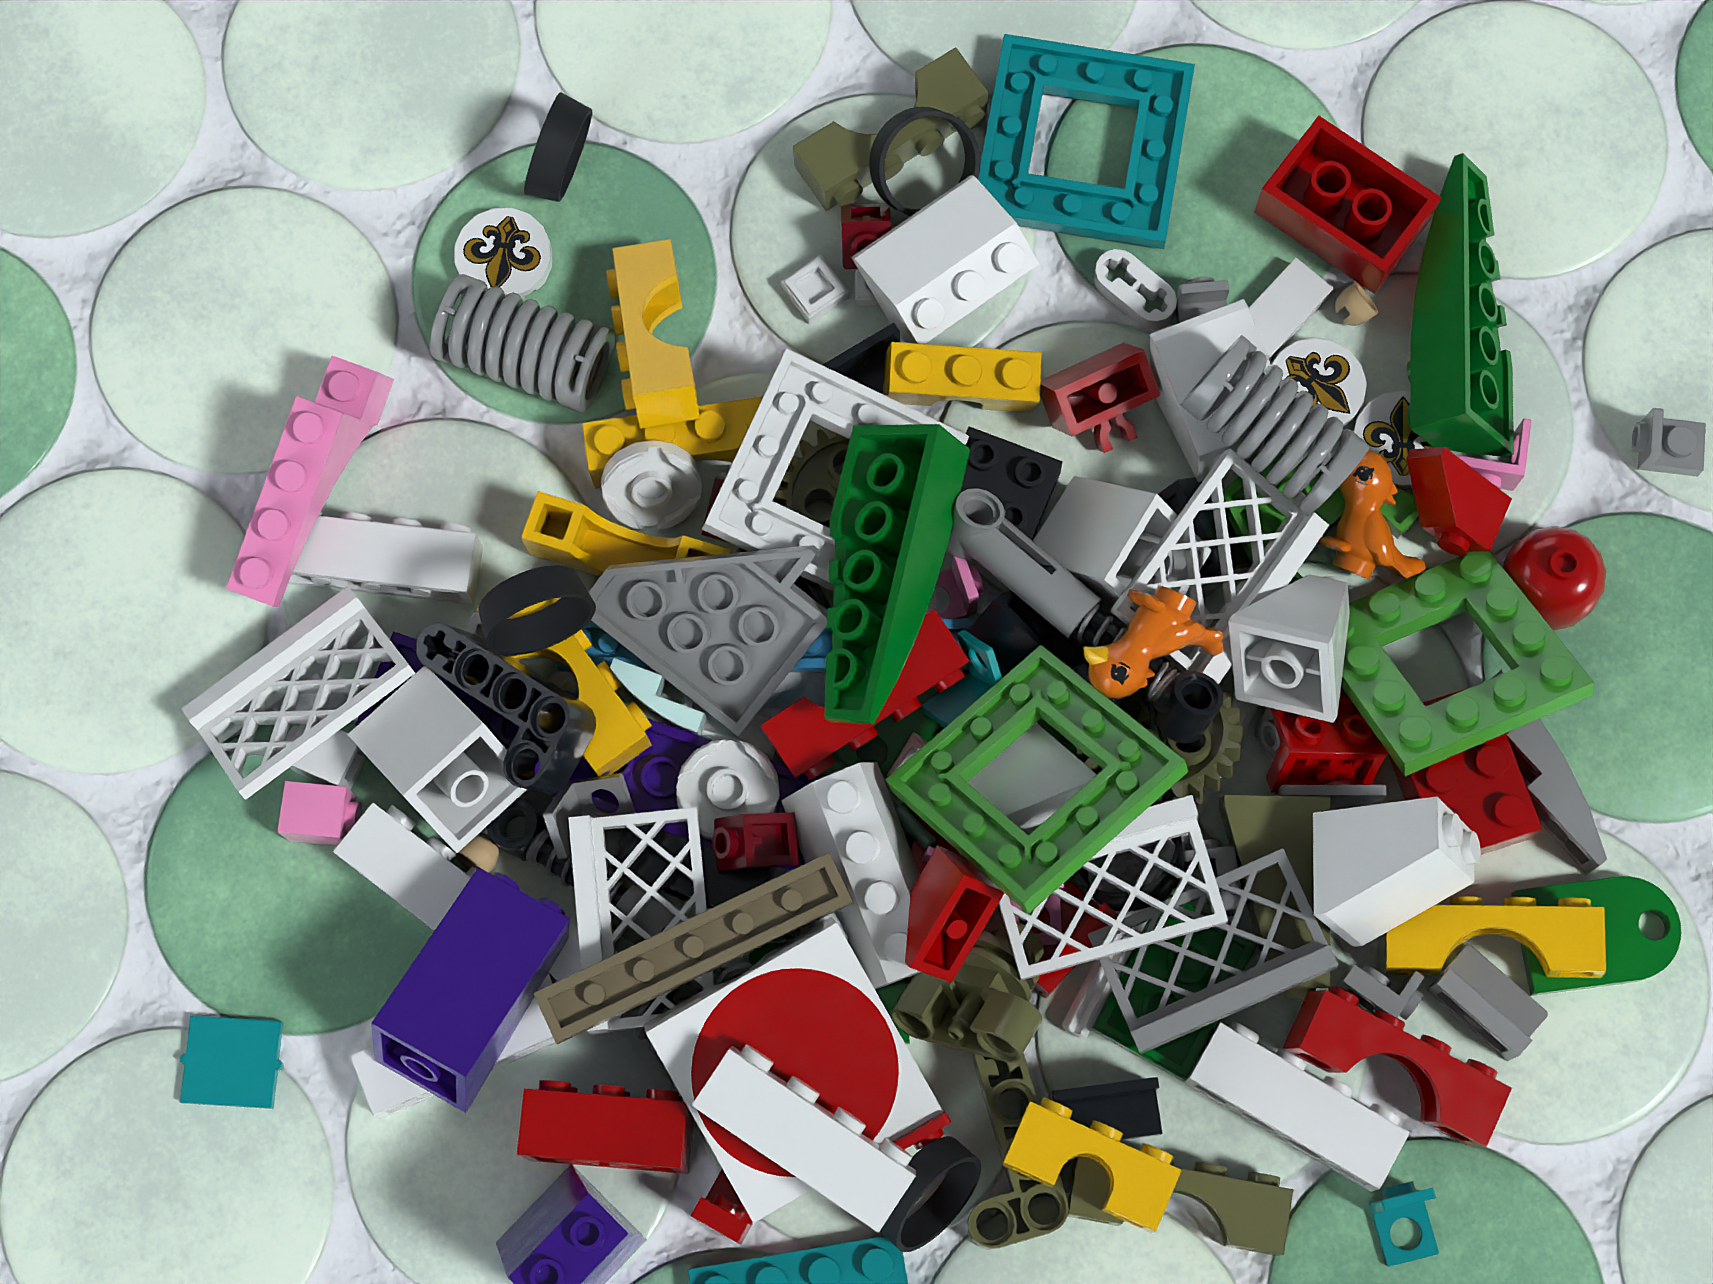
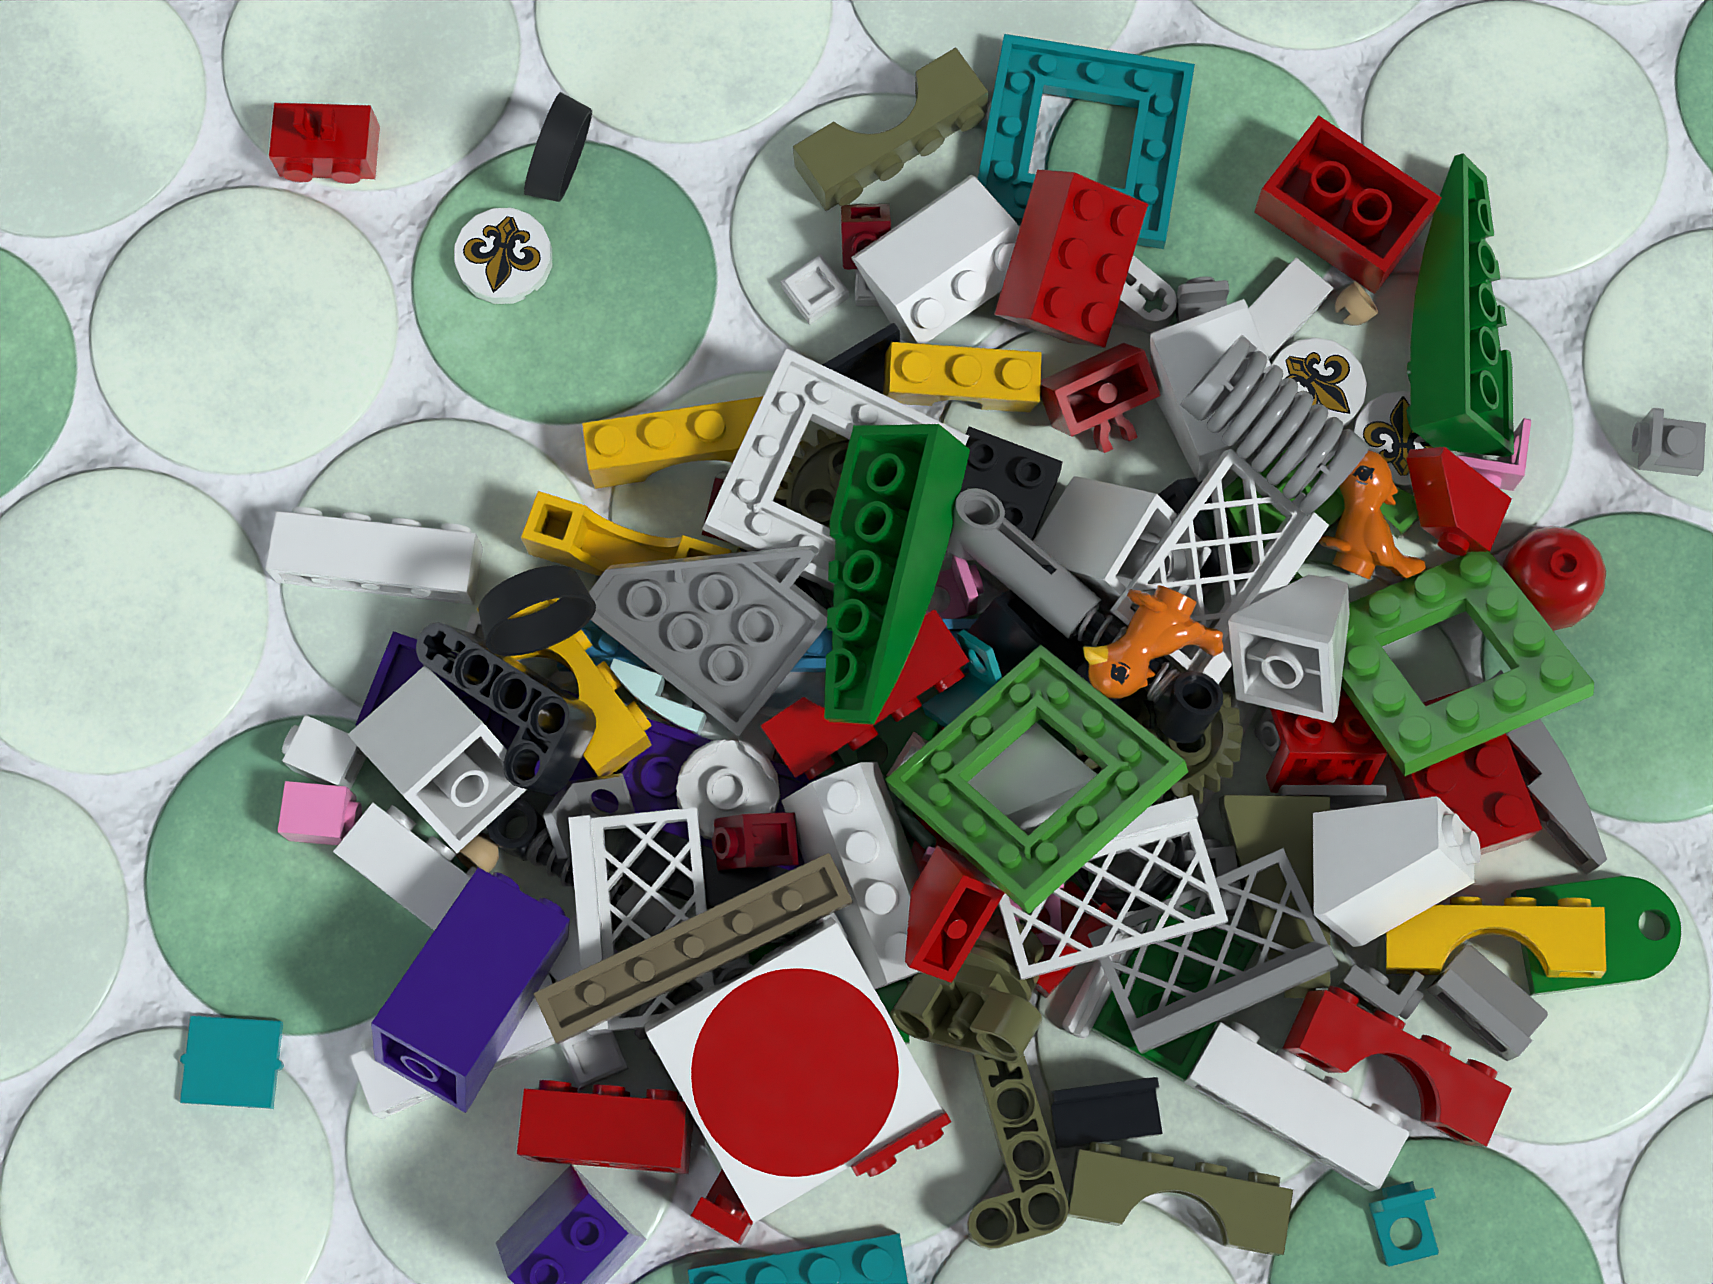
(283, 671): white fence -> none
(303, 472): bright pink arch -> none
(324, 142): none -> red brick
(524, 335): light grey piece -> none
(593, 1057): none -> white tile
(651, 485): white tile -> none
(660, 373): yellow arch -> none
(805, 1137): white brick -> none
(891, 129): black tyre -> none
(944, 1204): black tyre -> none
(1071, 258): none -> red brick
(1138, 1179): yellow arch -> none

